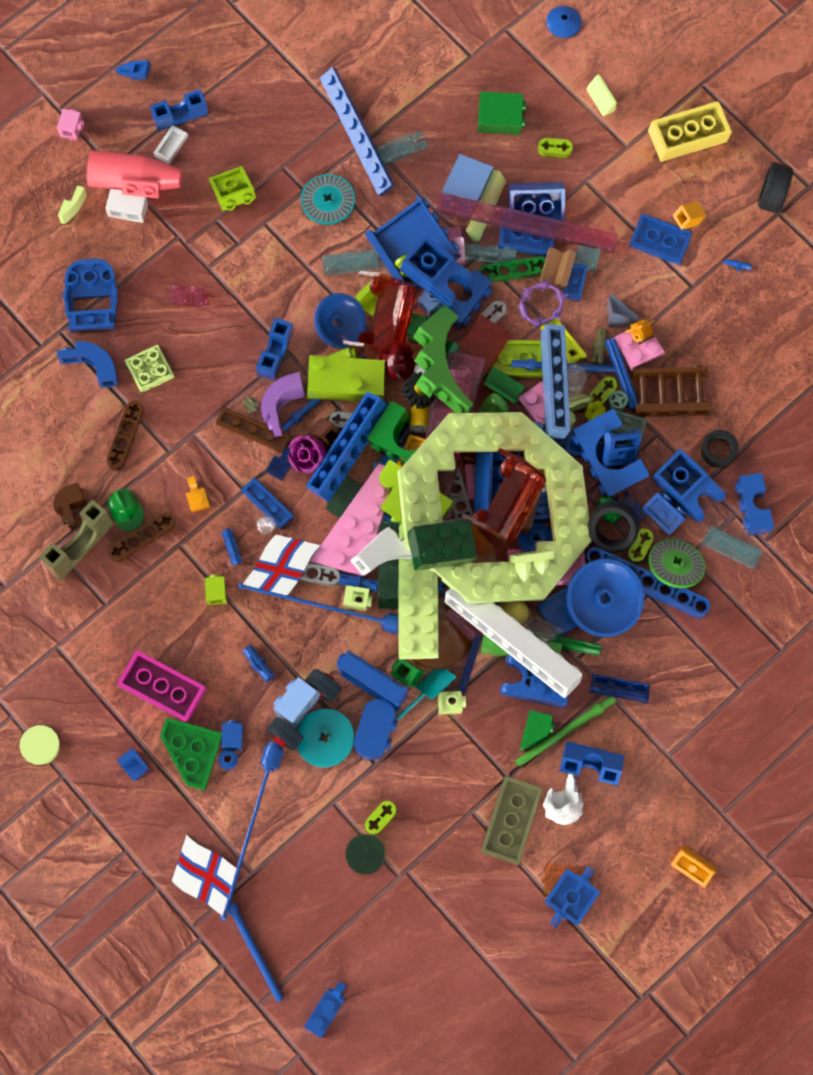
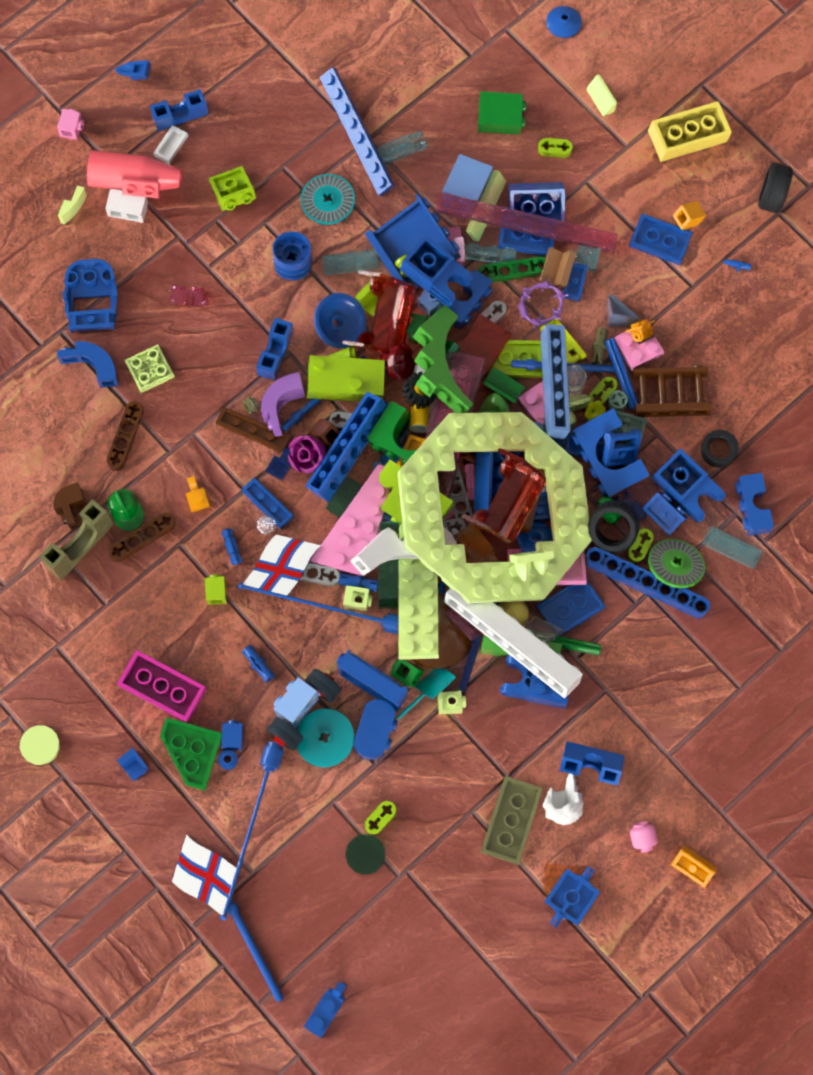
(292, 255): none -> blue wheel
(442, 544): dark green brick -> none
(536, 729): green slope -> none
(596, 710): bright green bar -> none
(605, 597): blue dish -> none
(619, 688): clear blue tile -> none
(643, 836): none -> bright pink head

